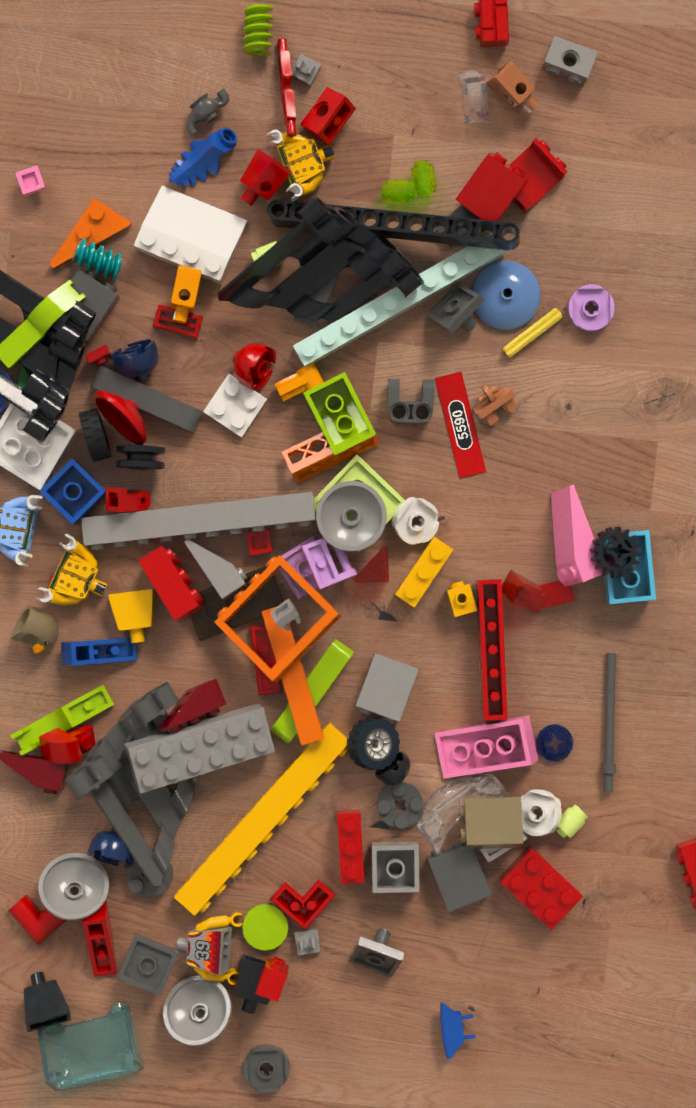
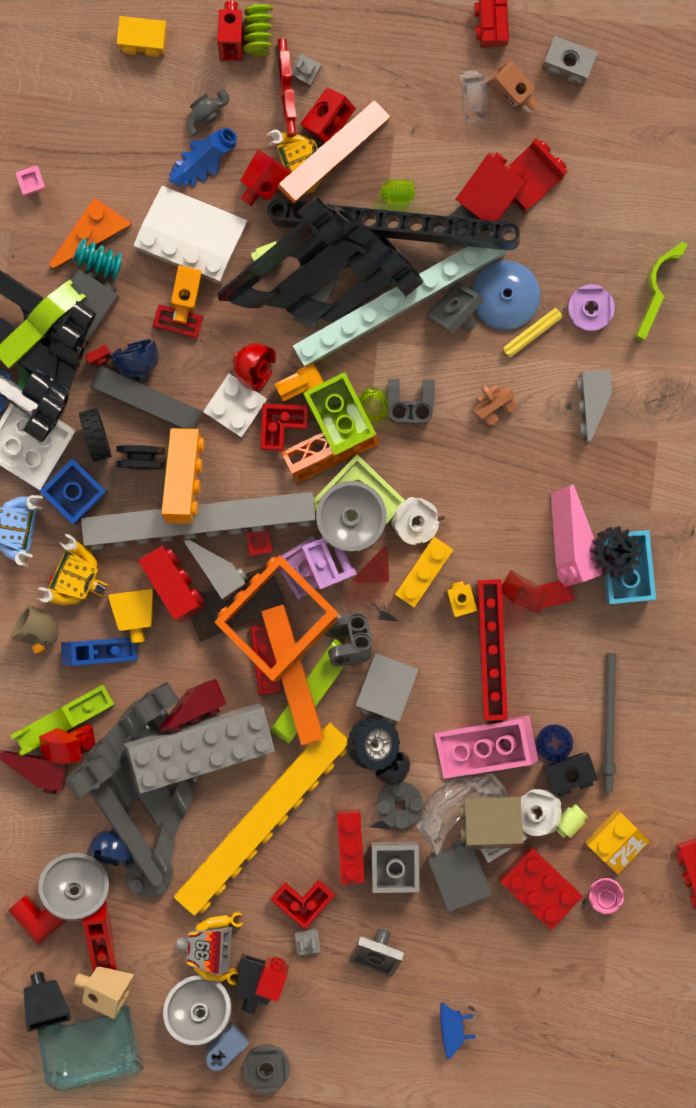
(105, 990): none -> tan torso
(121, 415): red dish -> none
(126, 500): red leg -> none
(142, 36): none -> yellow brick
(148, 964): dark grey tile -> none
(182, 476): none -> light orange brick
(230, 32): none -> red torso
(230, 1045): none -> sand blue piece
(265, 927): lime tile -> none
(275, 420): none -> red brick
(284, 614): light grey tile -> none
(333, 152): none -> tile
(350, 653): none -> dark grey piece
(380, 396): none -> clear neon green piece
(424, 178): clear neon green brick -> none
(460, 424): red sticker -> none
(556, 772): none -> black brick
(595, 394): none -> light grey slope
(606, 896): none -> bright pink hair
(617, 841): none -> yellow slope
(657, 296): none -> lime piece

